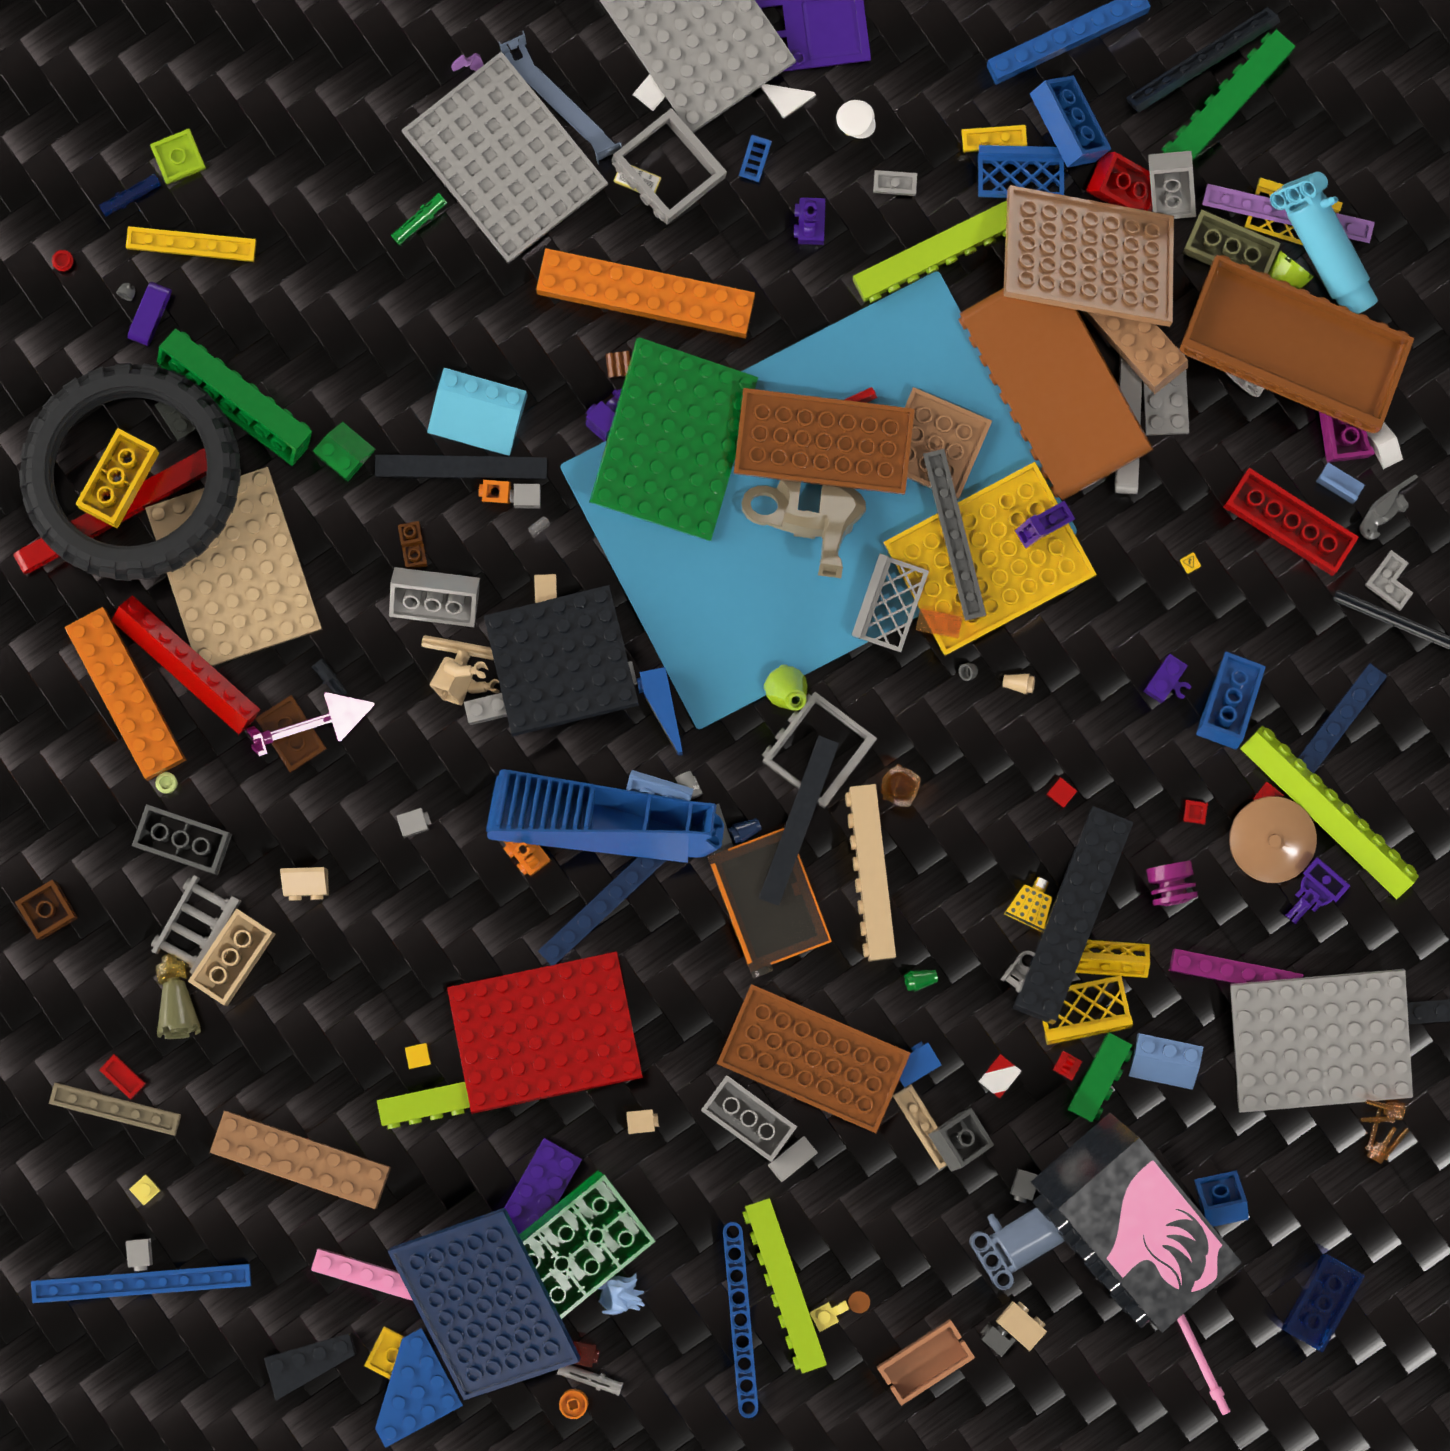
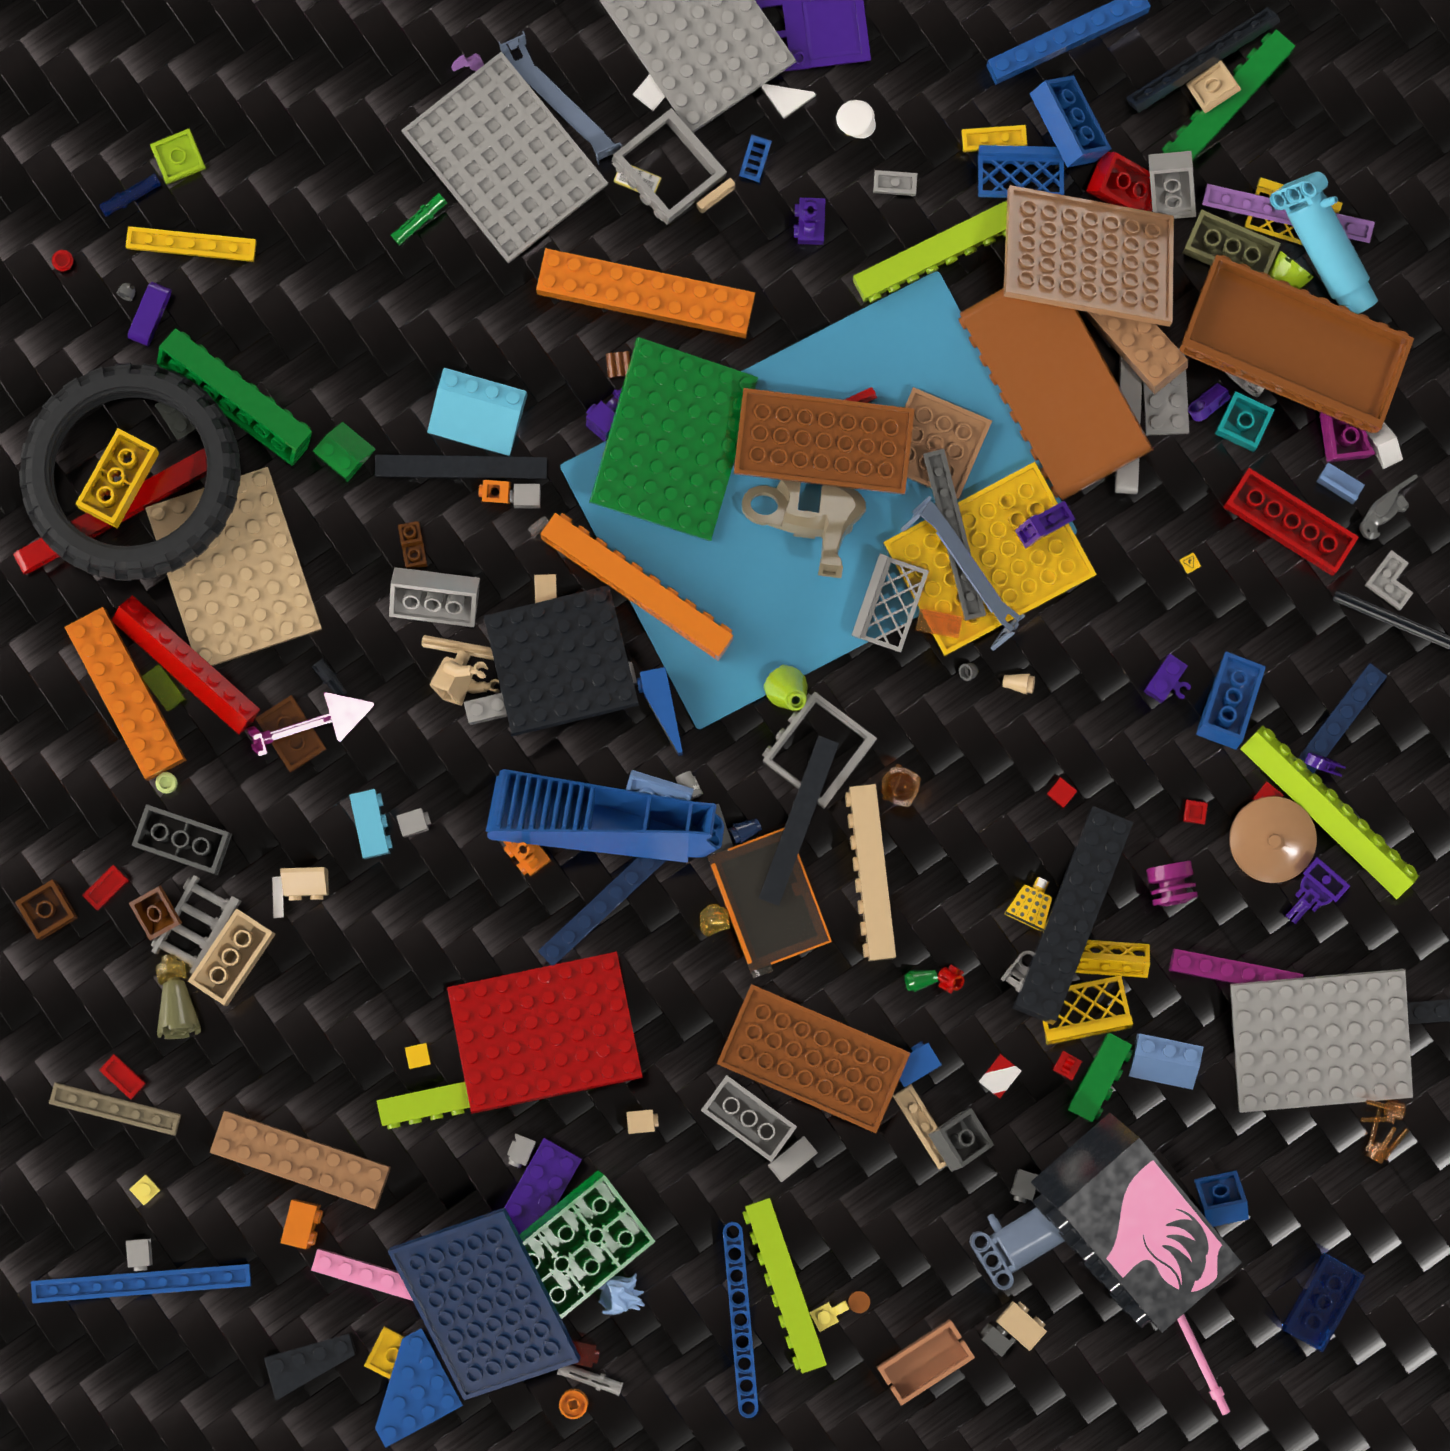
(105, 887): none -> red tile
(155, 913): none -> reddish brown slope
(163, 687): none -> clear neon green tile
(277, 897): none -> white sticker
(301, 1224): none -> orange brick
(370, 823): none -> medium azure brick
(520, 1150): none -> light grey window
(636, 586): none -> orange brick
(714, 919): none -> clear yellow piece
(716, 195): none -> tan tile
(951, 978): none -> red gear
(969, 567): none -> sand blue piece
(1209, 401): none -> dark purple piece
(1213, 86): none -> tan tile
(1244, 421): none -> teal brick
(1323, 763): none -> dark purple piece

